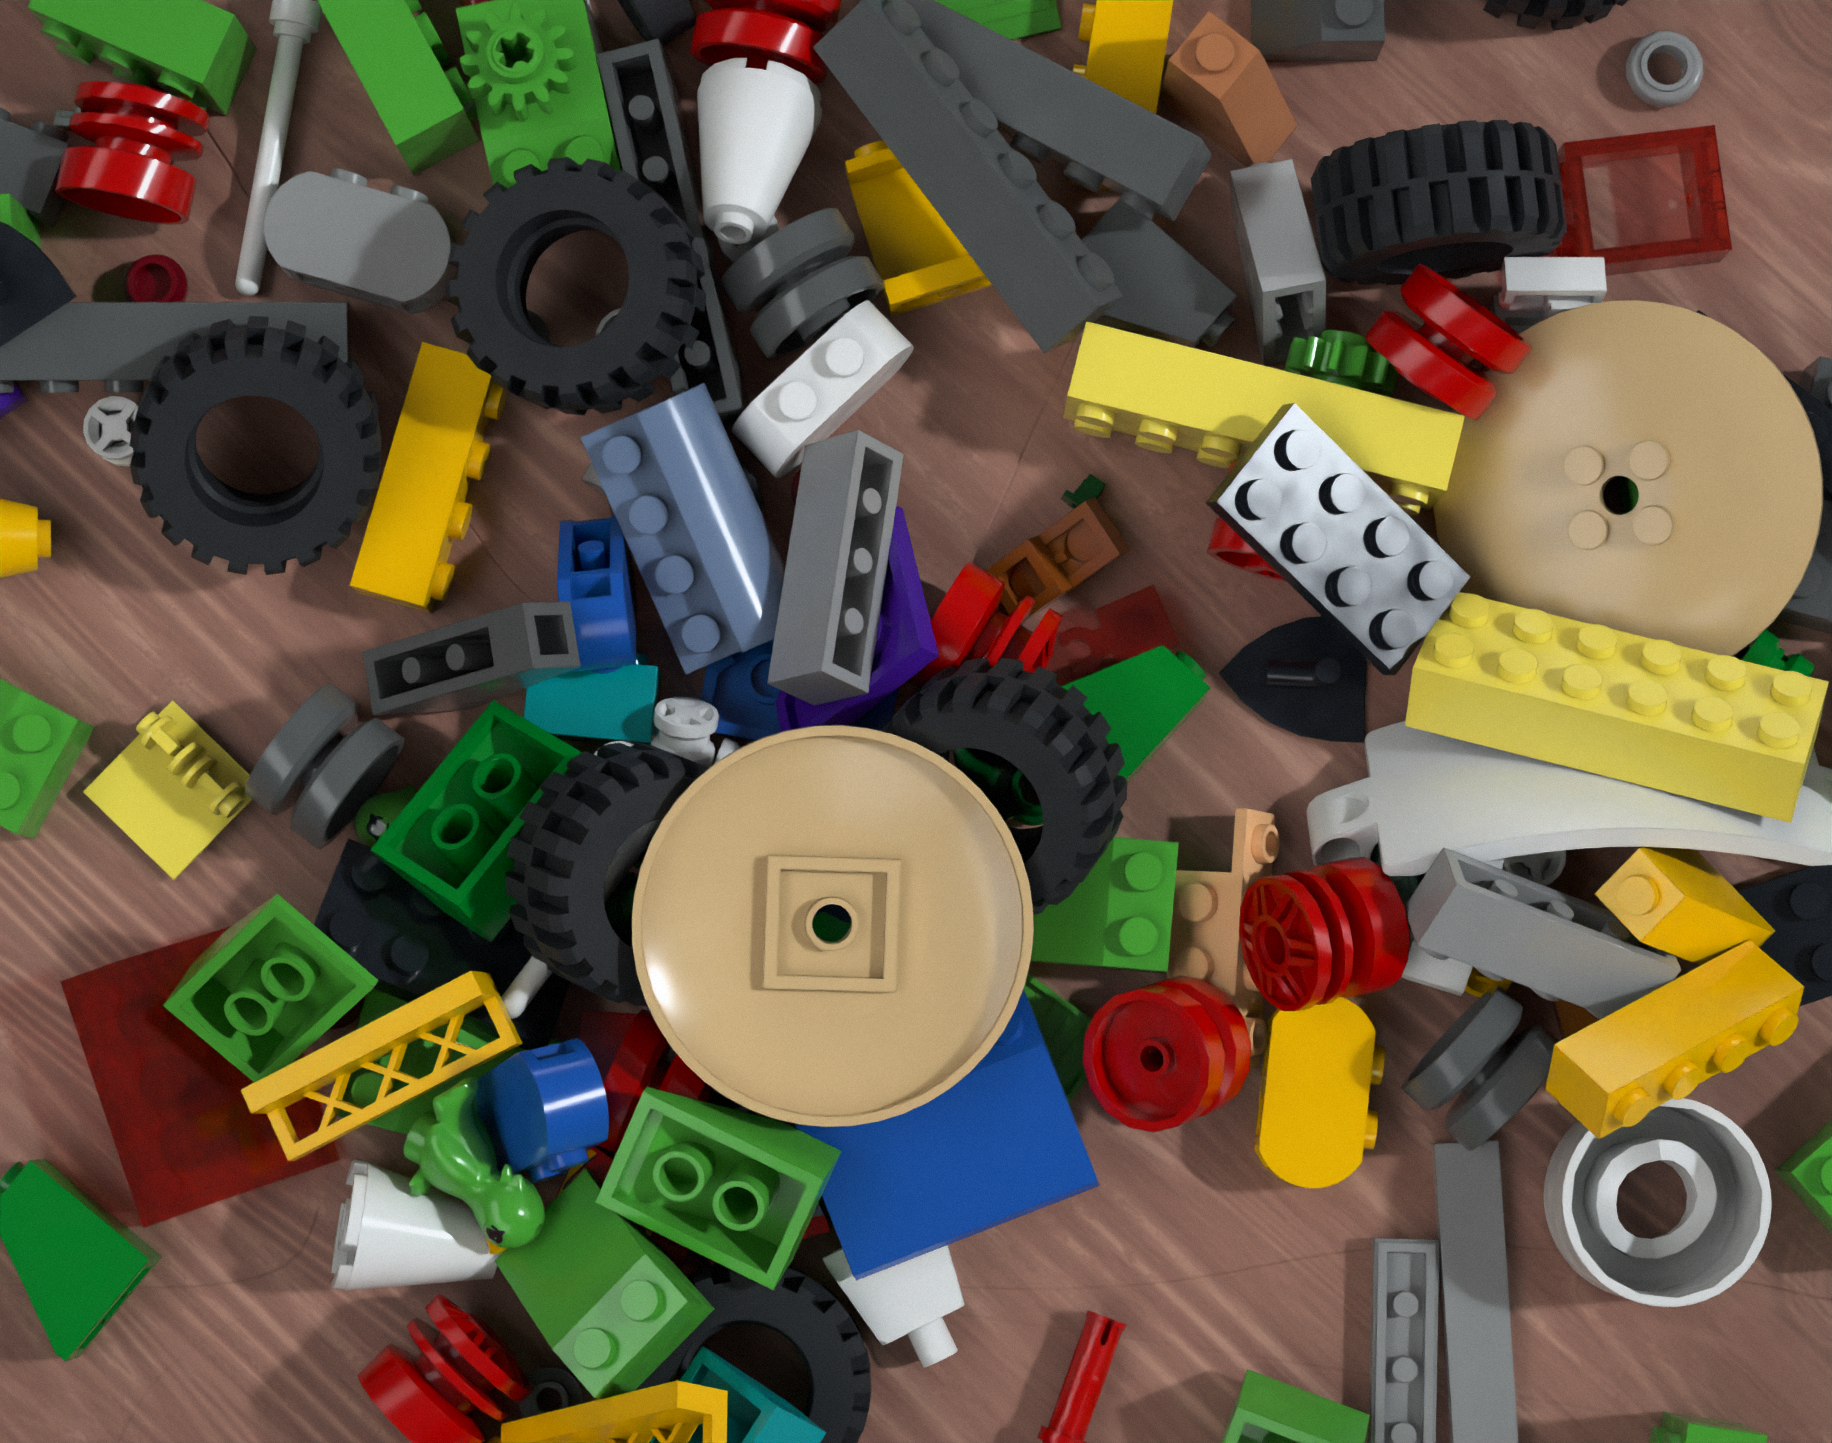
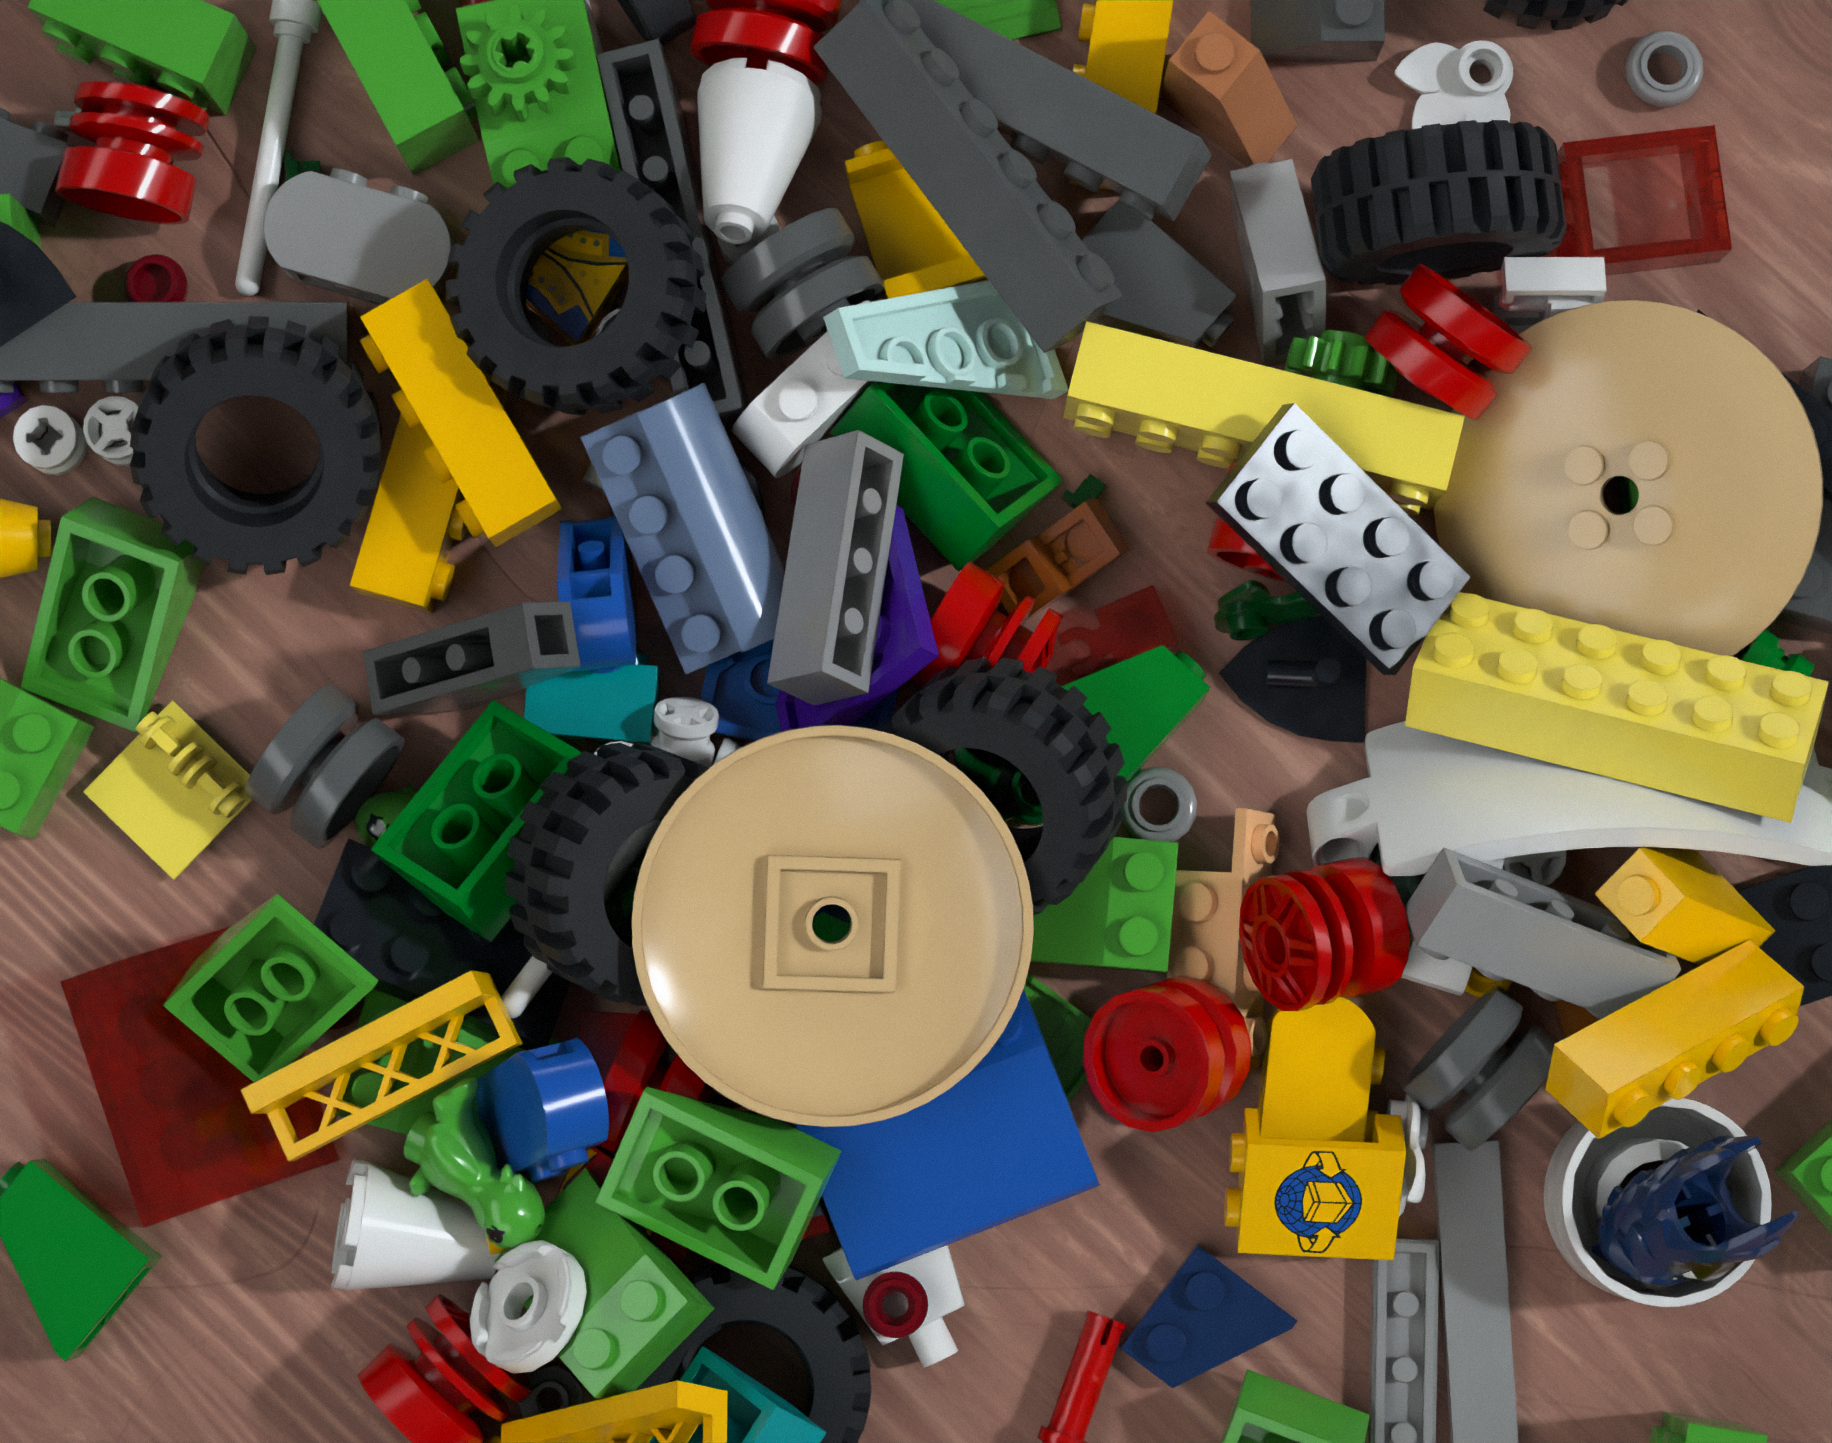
(59, 449): none -> white wheel
(109, 612): none -> bright green slope
(296, 167): none -> dark green piece
(460, 414): none -> yellow brick
(550, 1322): none -> white tile
(577, 283): none -> torso
(884, 1323): none -> dark red plate
(944, 340): none -> light aqua wing
(962, 465): none -> green slope
(1177, 786): none -> light grey piece
(1202, 1321): none -> dark blue wing
(1250, 609): none -> dark green plate
(1316, 1193): none -> yellow panel
(1415, 1135): none -> white plate
(1446, 85): none -> white plate
(1682, 1219): none -> dark blue head

